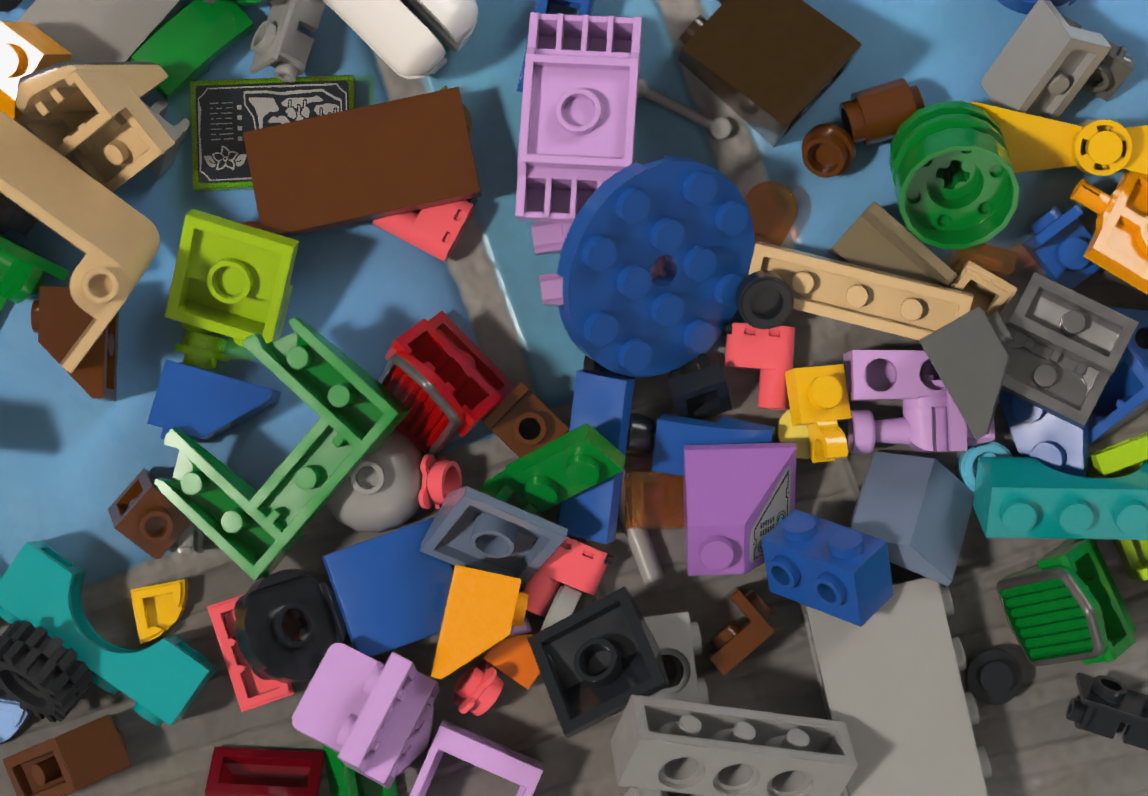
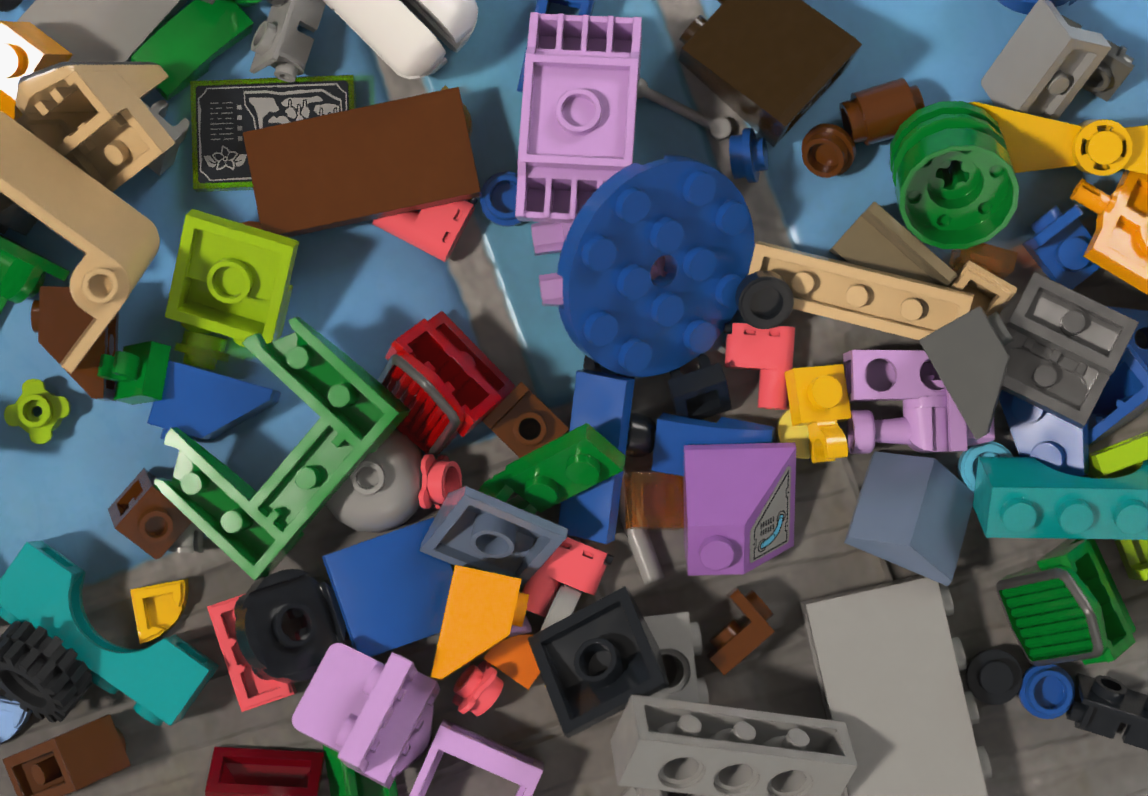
(53, 411): none -> lime plate
(138, 371): none -> green tile
(499, 199): none -> blue plate
(748, 155): none -> blue plate
(772, 210): clear orange tile -> none
(828, 567): blue brick -> none
(1046, 691): none -> blue plate

